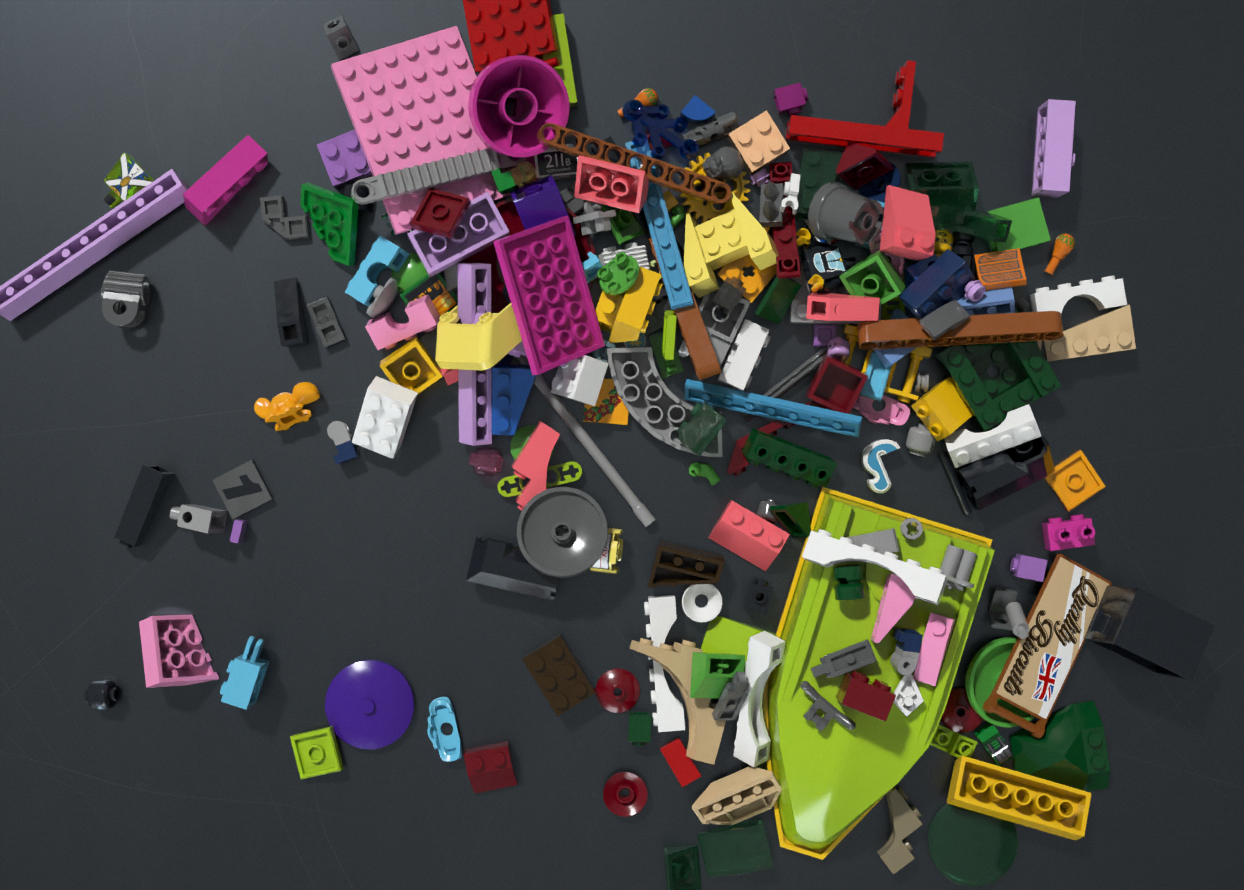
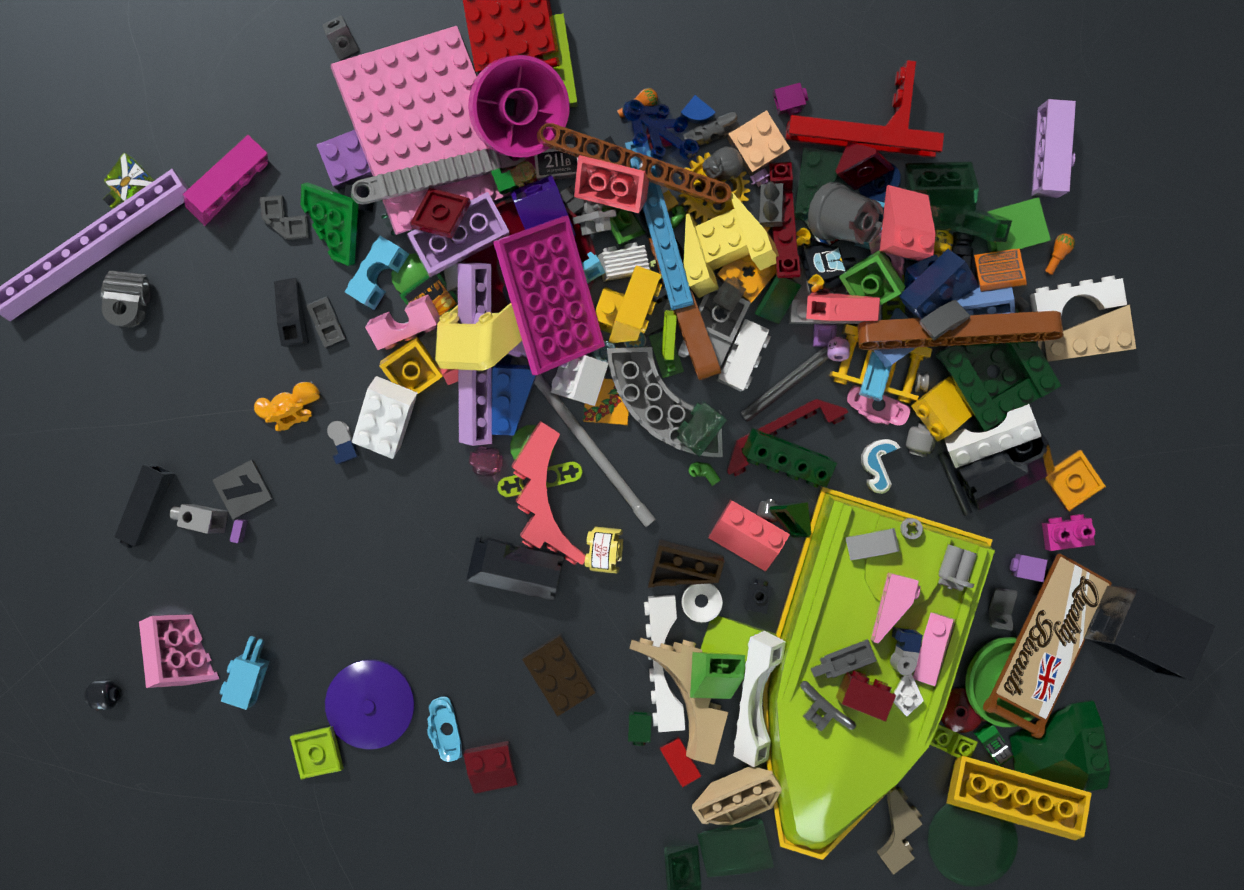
(384, 298): light grey dish -> none
(562, 532): dark grey dish -> none
(618, 274): bright green dish -> none
(620, 679): dark red dish -> none
(625, 805): dark red dish -> none
(732, 698): dark grey hinge -> none
(773, 408): dark azure tile -> none
(791, 190): white plate -> none
(828, 551): white arch -> none
(836, 384): dark red piece -> none
(849, 582): dark green wheel -> none
(974, 290): lavender plate -> none
(1017, 619): light grey cylinder -> none

